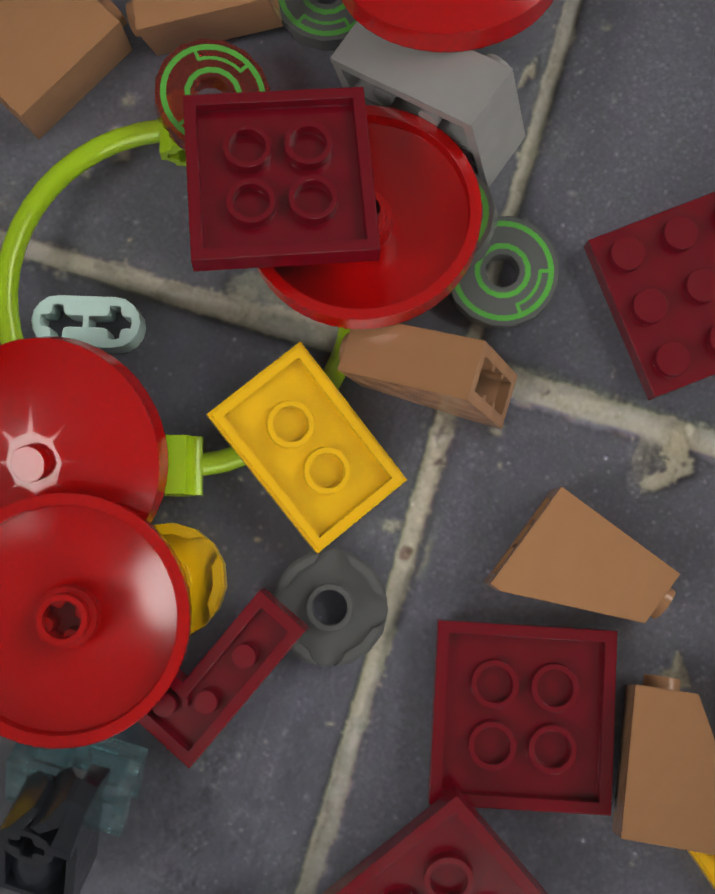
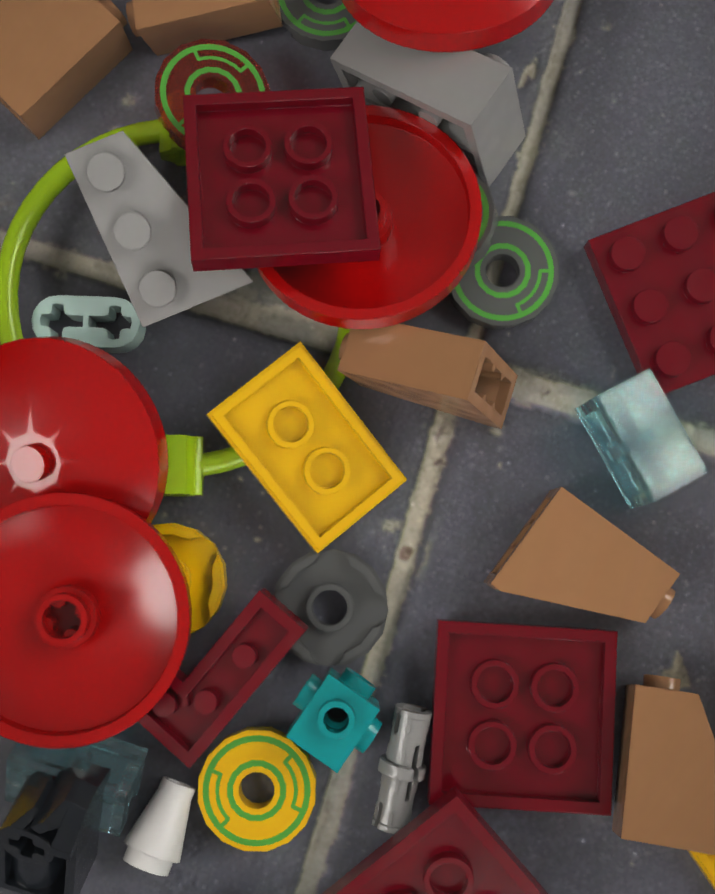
(145, 229): none -> light grey wedge
(161, 828): none -> white cone
(251, 824): none -> yellow tile
(329, 737): none -> teal brick
(401, 767): none -> light grey pin
(641, 440): none -> clear light blue hinge

